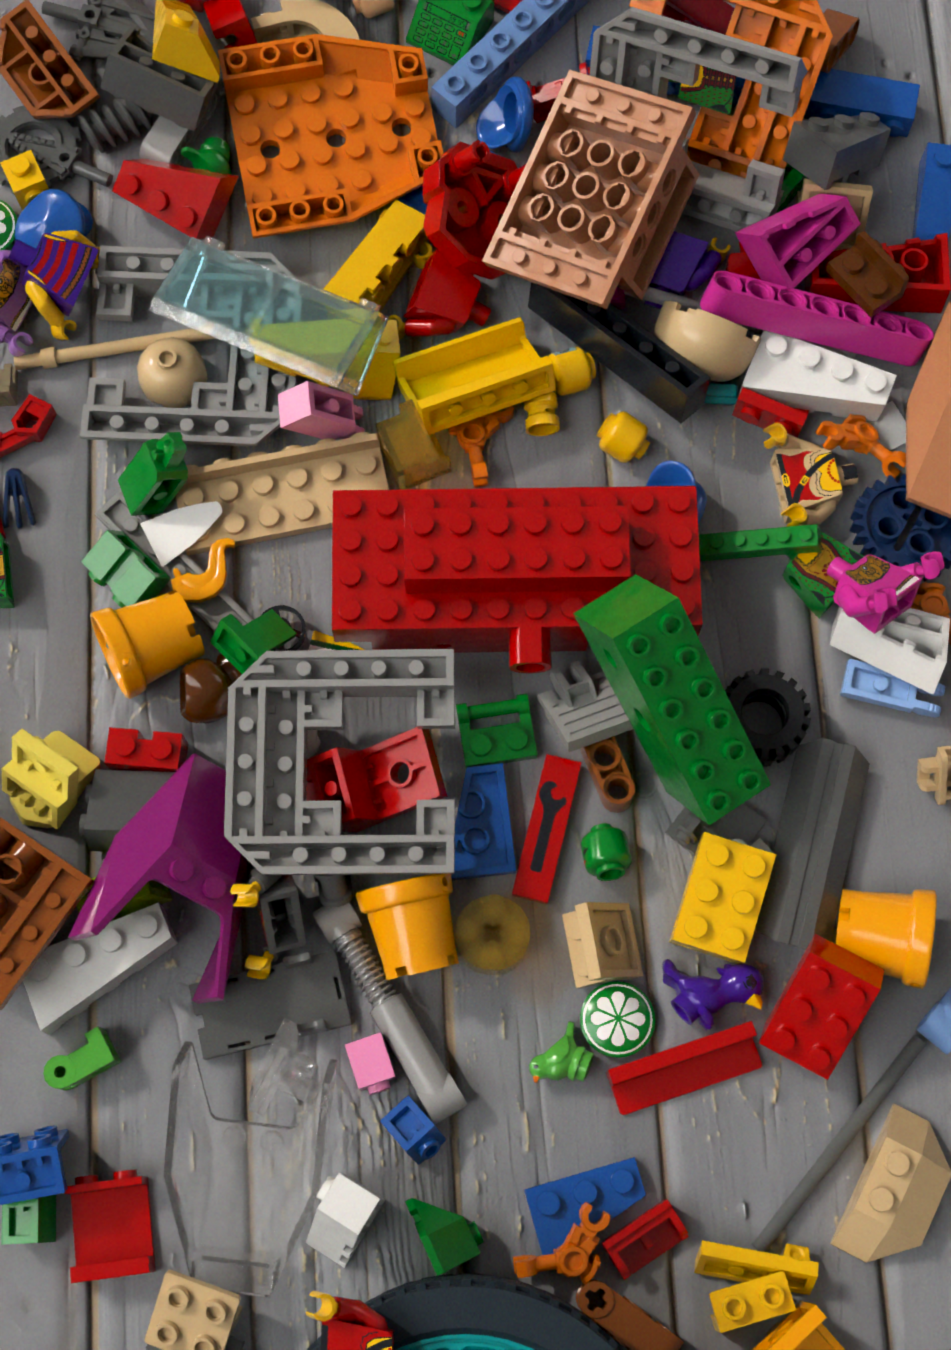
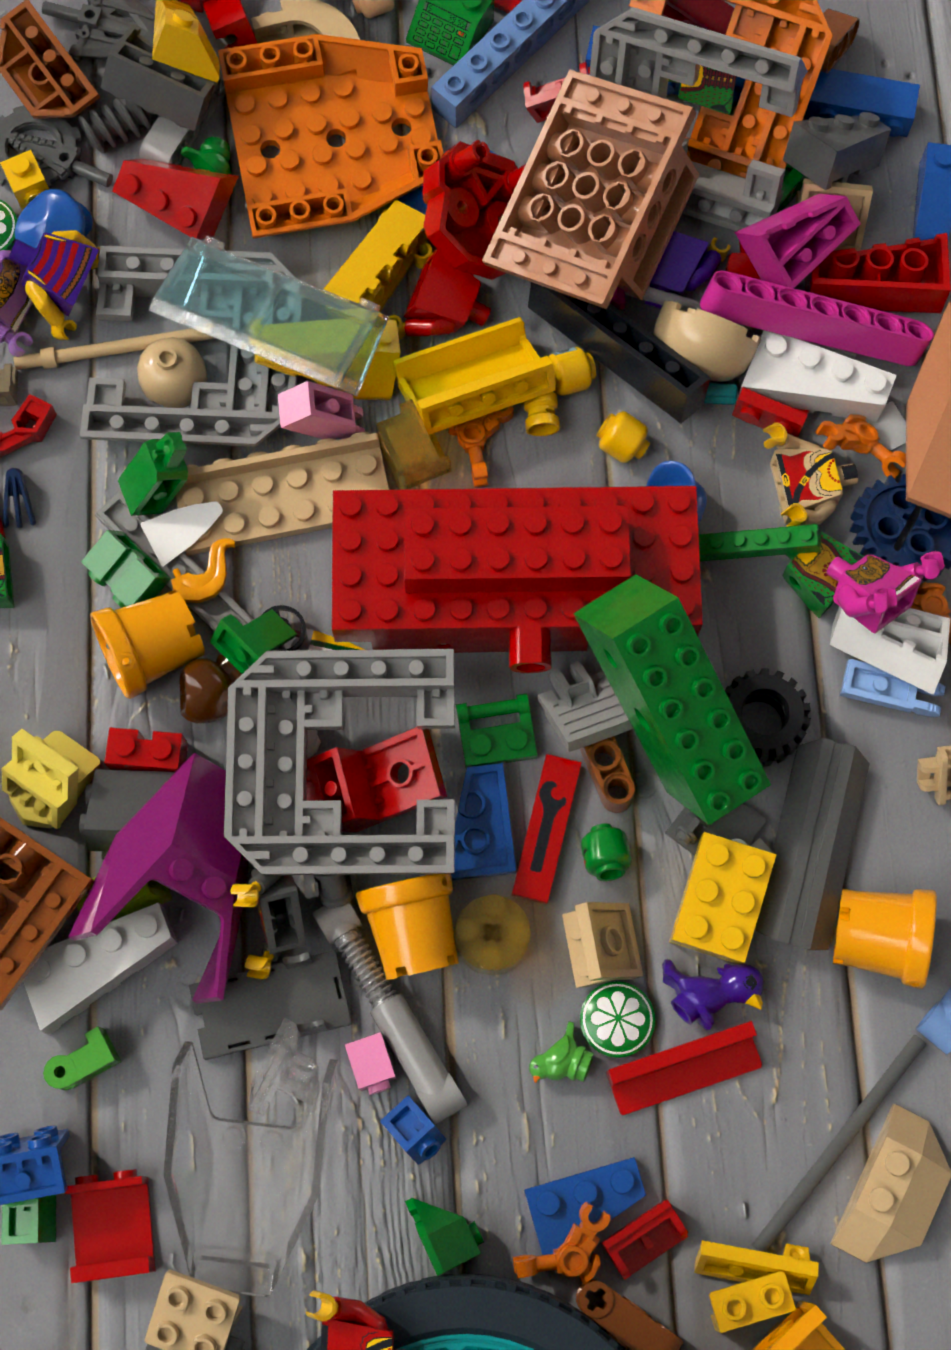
(342, 1217): white wedge -> none
(507, 117): blue piece -> none
(822, 1006): red brick -> none
(869, 275): reddish brown bracket -> none

